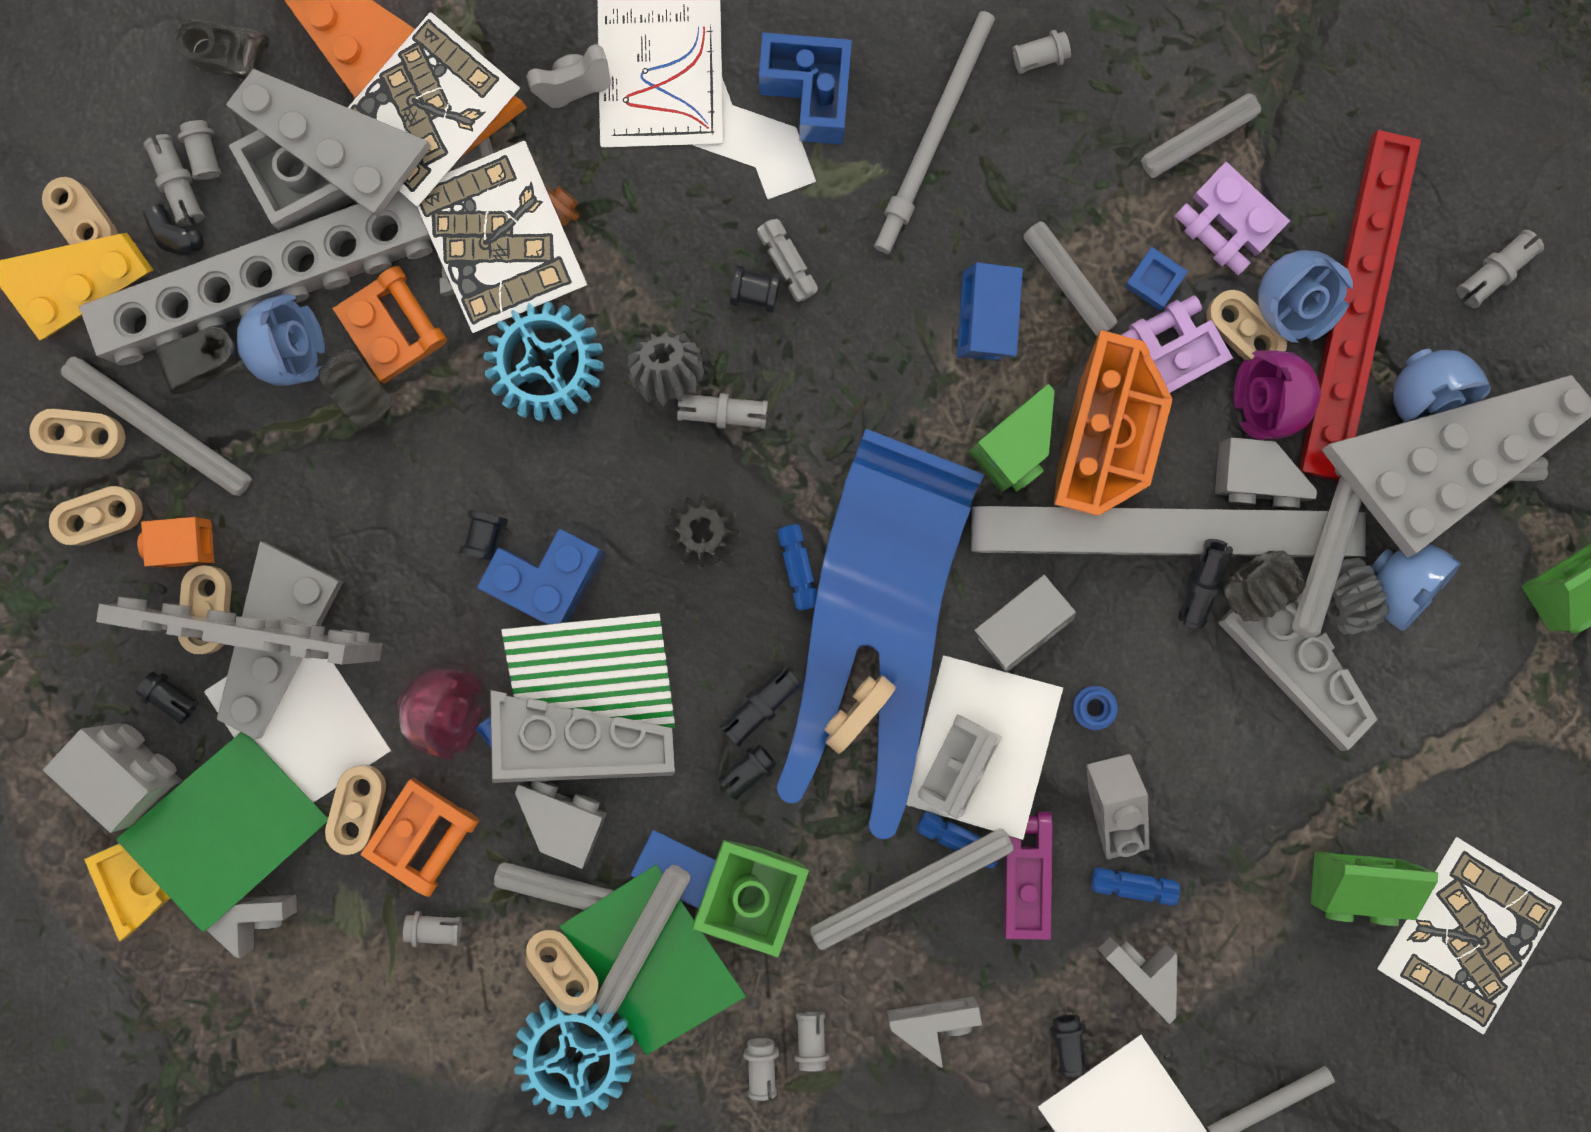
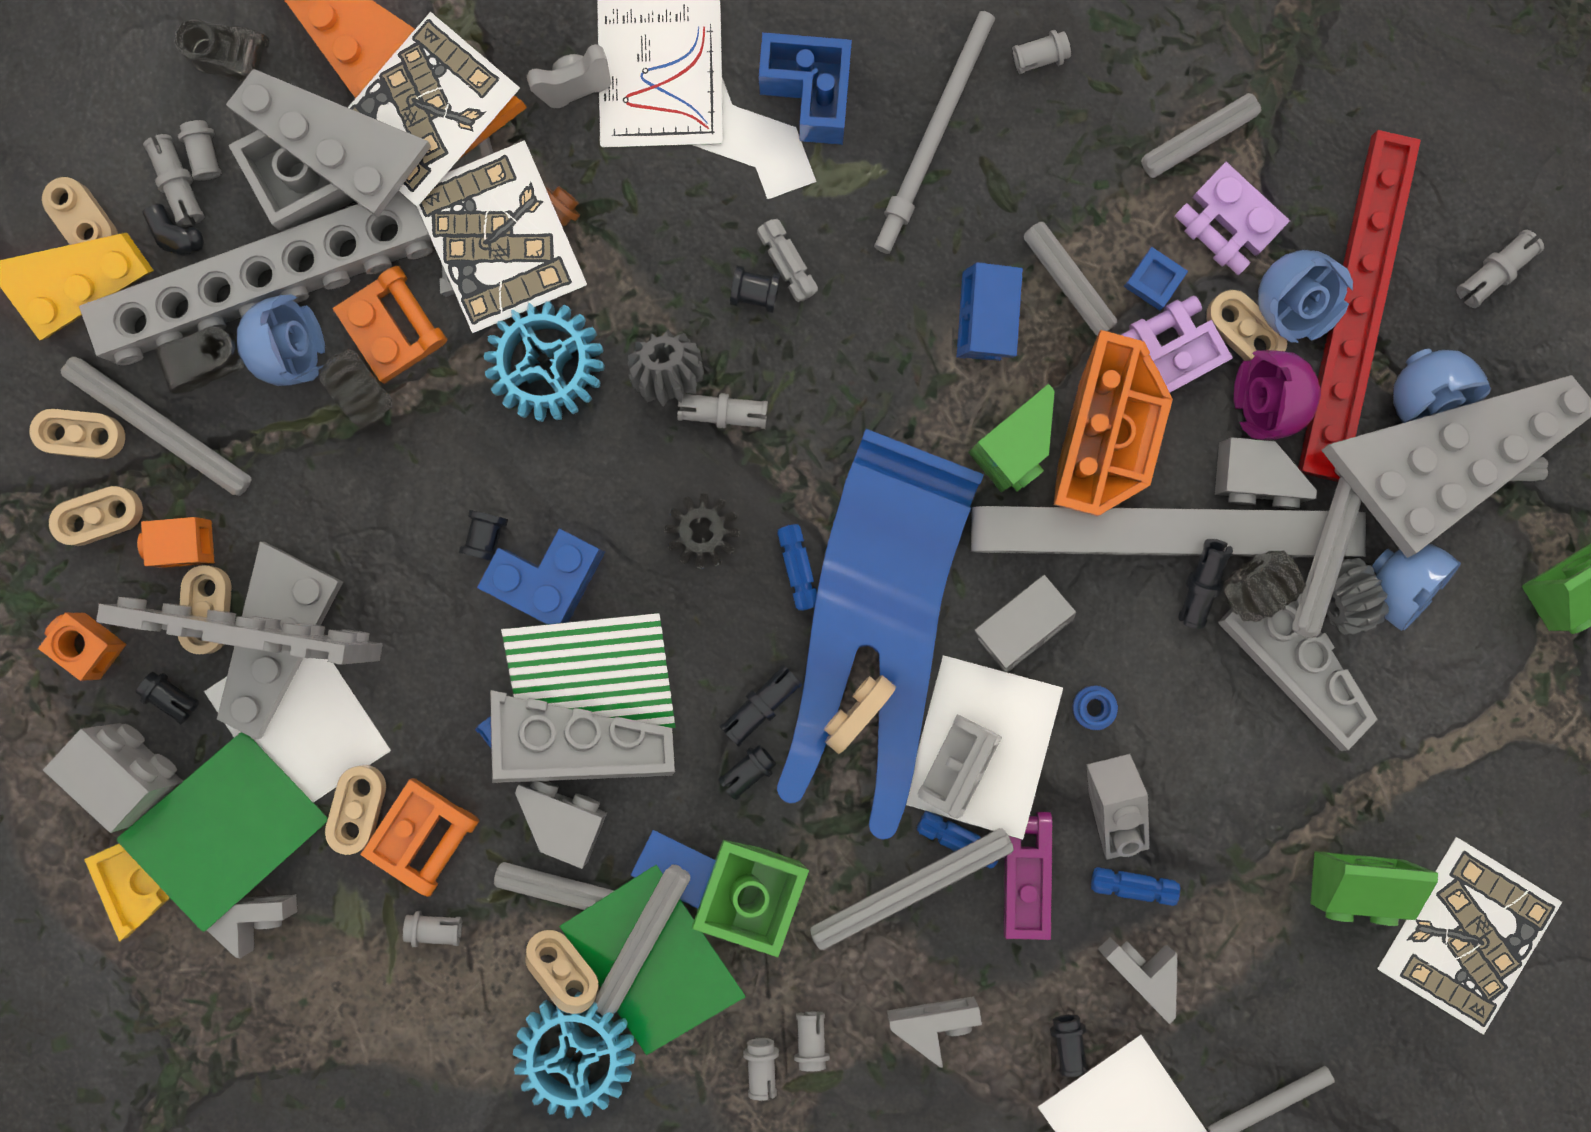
(99, 650): none -> orange brick
(440, 711): clear pink cylinder -> none

